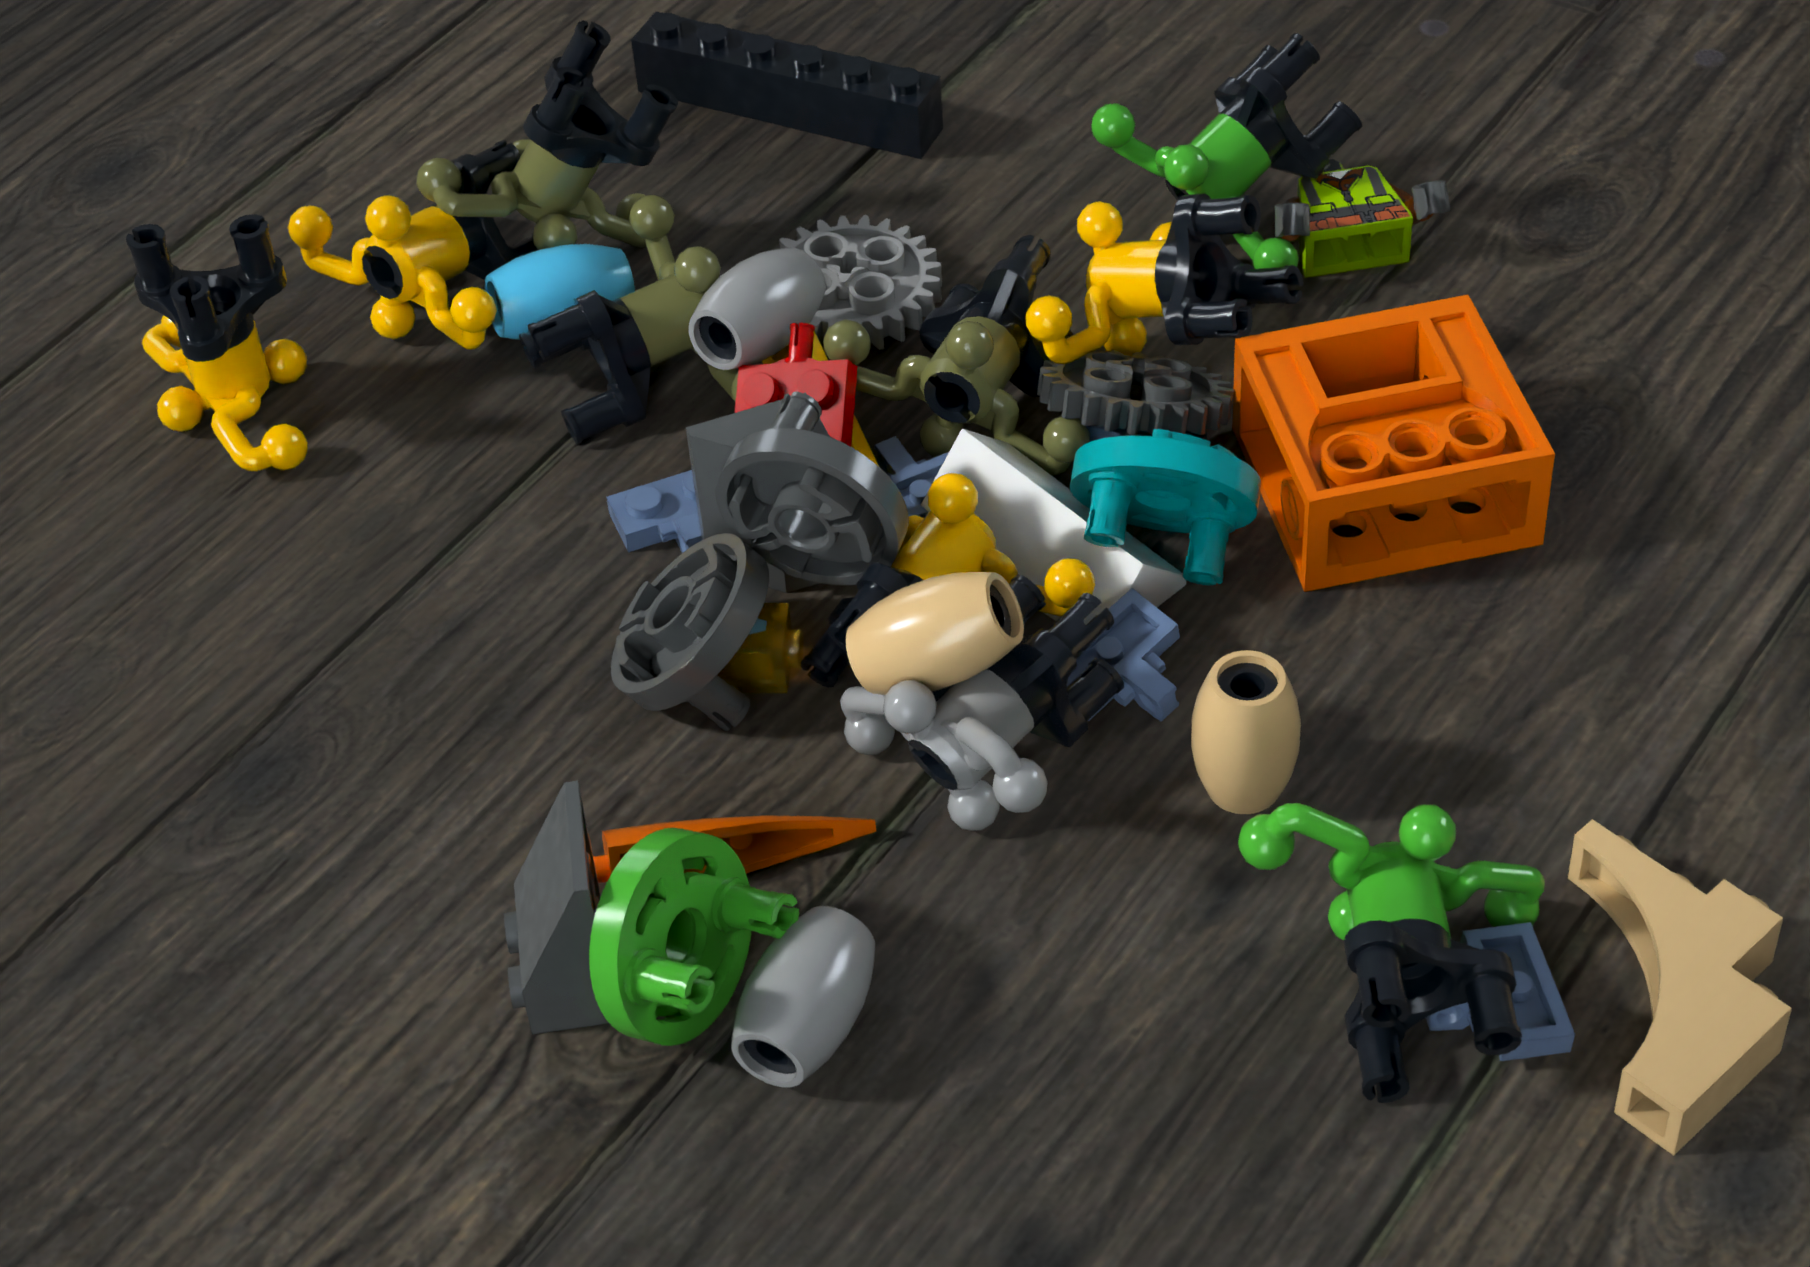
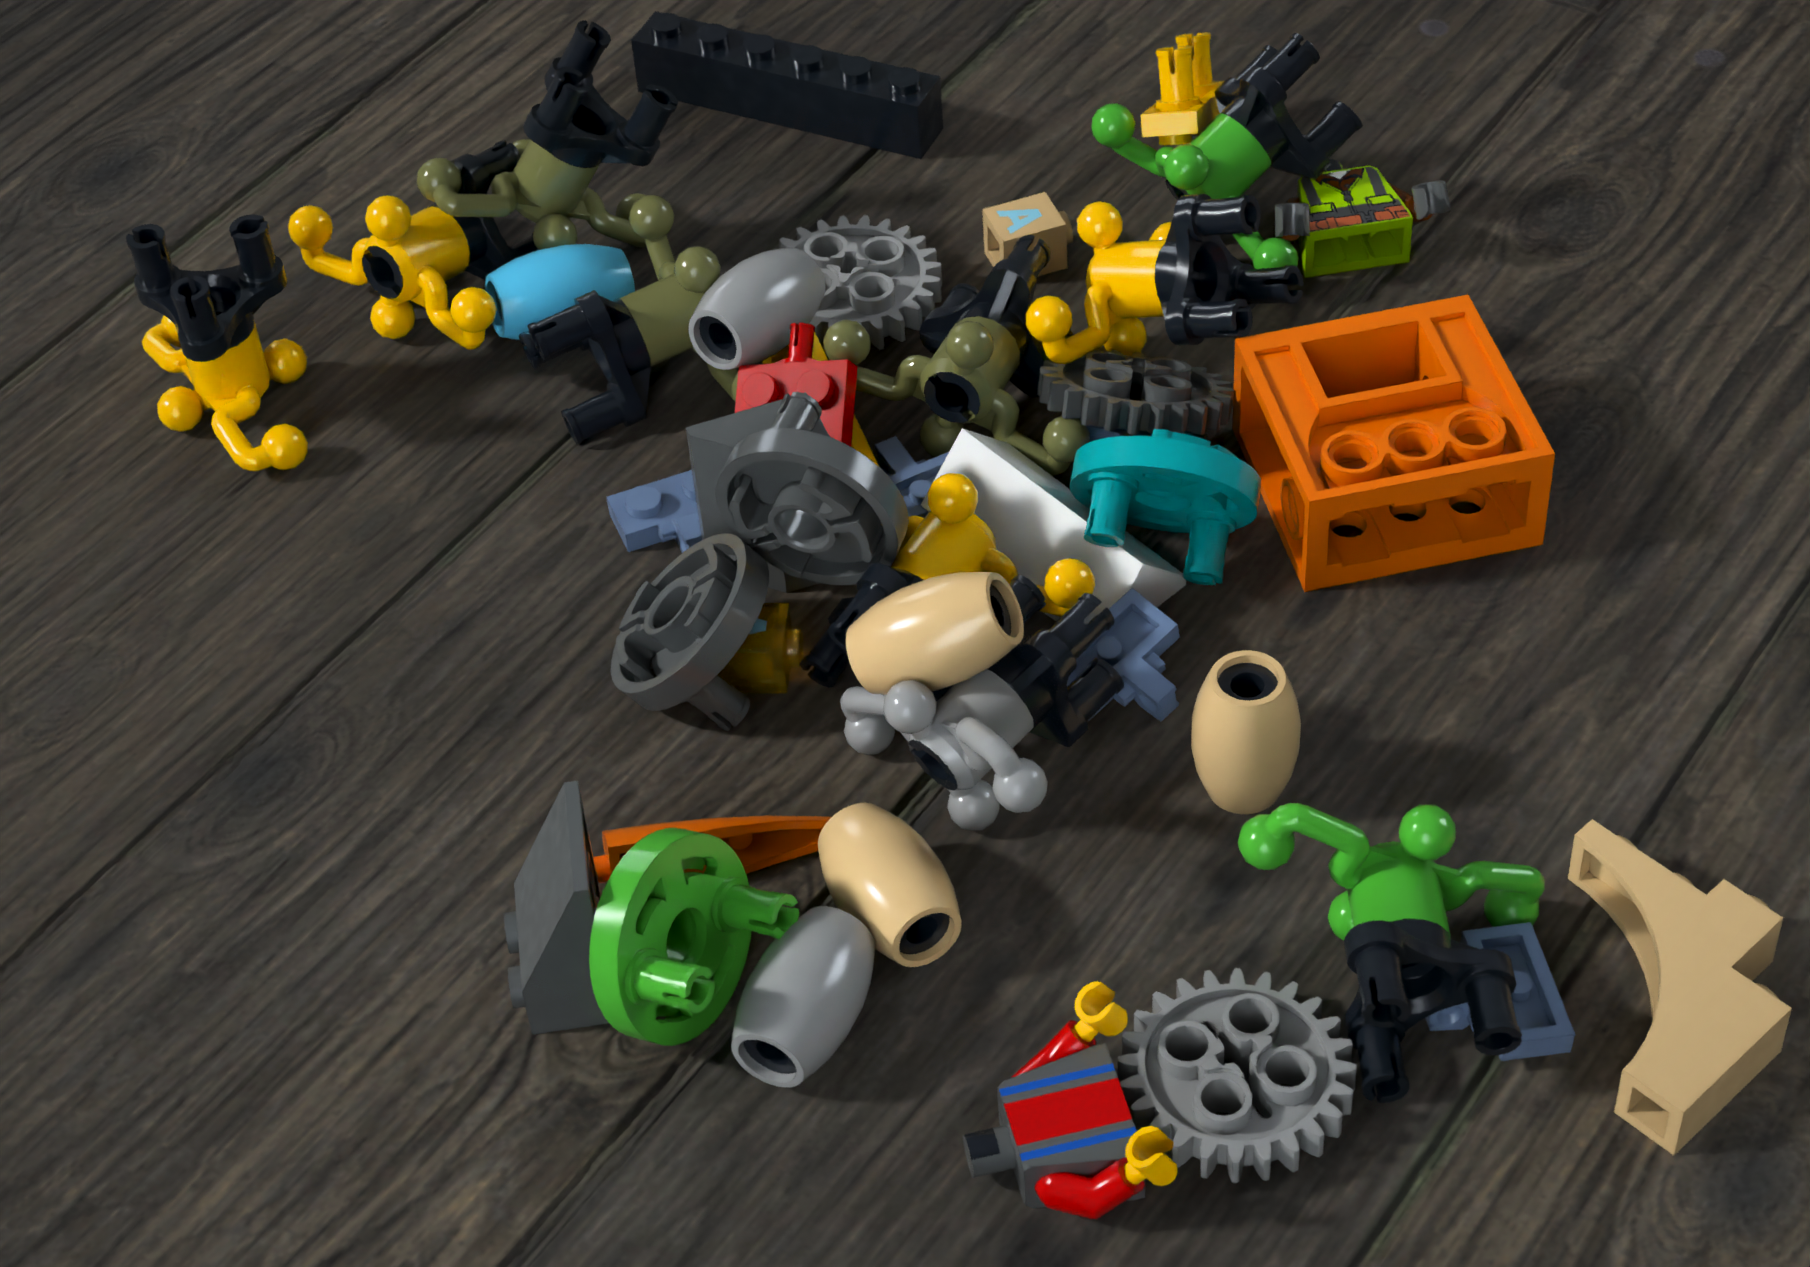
(890, 883): none -> tan piece
(1023, 217): none -> tan brick
(1070, 1123): none -> torso
(1186, 92): none -> yellow plate
(1287, 1048): none -> light grey gear

